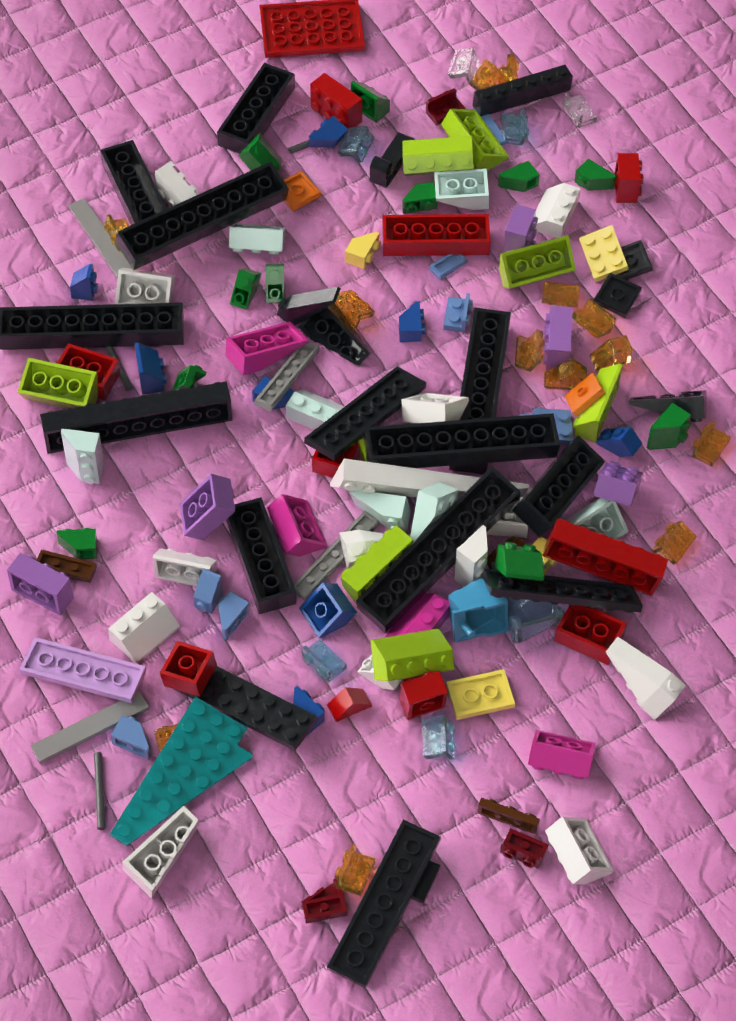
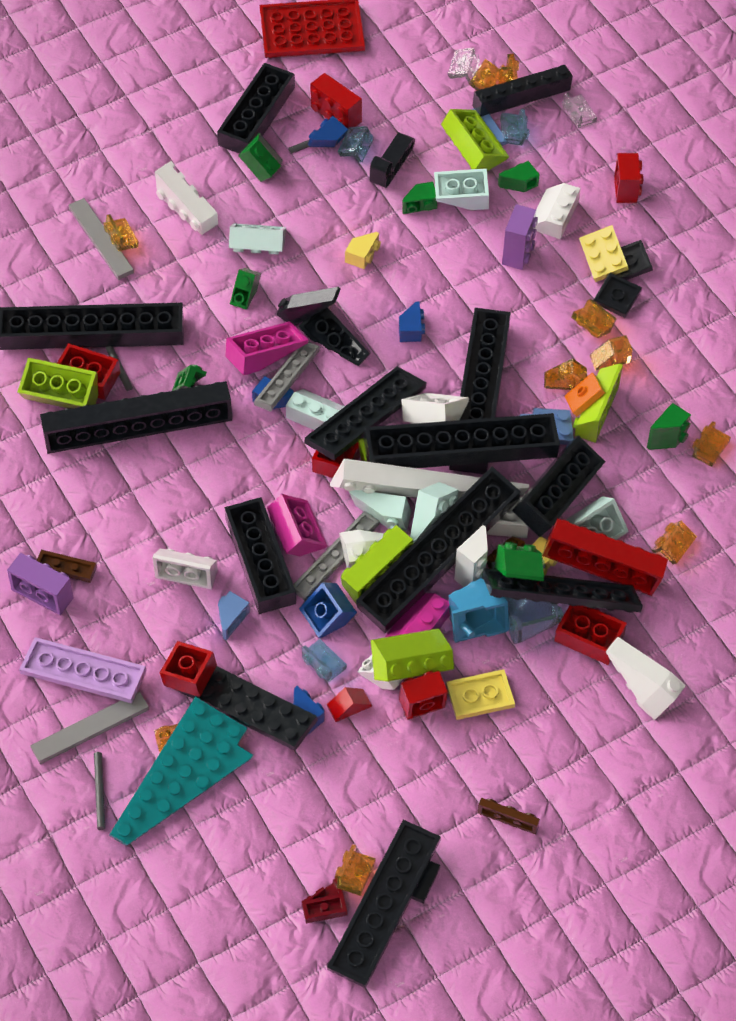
(79, 542): green slope -> none
(83, 454): light aqua slope -> none
(84, 283): blue slope -> none
(130, 736): medium blue slope -> none
(131, 181): black brick -> none
(143, 628): white slope -> none
(144, 287): white slope -> none
(150, 369): blue slope -> none
(158, 854): white wedge -> none
(201, 215): black brick -> none
(207, 507): medium lavender brick -> none
(208, 591): medium blue slope -> none
(274, 282): green slope -> none
(300, 191): orange plate -> none
(353, 307): clear yellow bracket -> none
(374, 104): green slope -> none
(436, 235): red brick -> none
(437, 155): lime slope -> none
(438, 737): clear light blue bracket -> none
(439, 106): dark red bracket -> none
(447, 265): medium blue tile -> none
(457, 313): medium blue bracket -> none
(523, 848): dark red bracket -> none
(529, 351): clear yellow bracket -> none
(536, 262): lime slope -> none
(557, 336): medium lavender brick -> none
(560, 294): clear yellow bracket -> none
(561, 754): dark pink slope -> none
(578, 850): white slope -> none
(594, 177): green slope -> none
(618, 483): medium lavender brick -> none
(620, 441): blue slope -> none
(690, 401): black wedge -> none

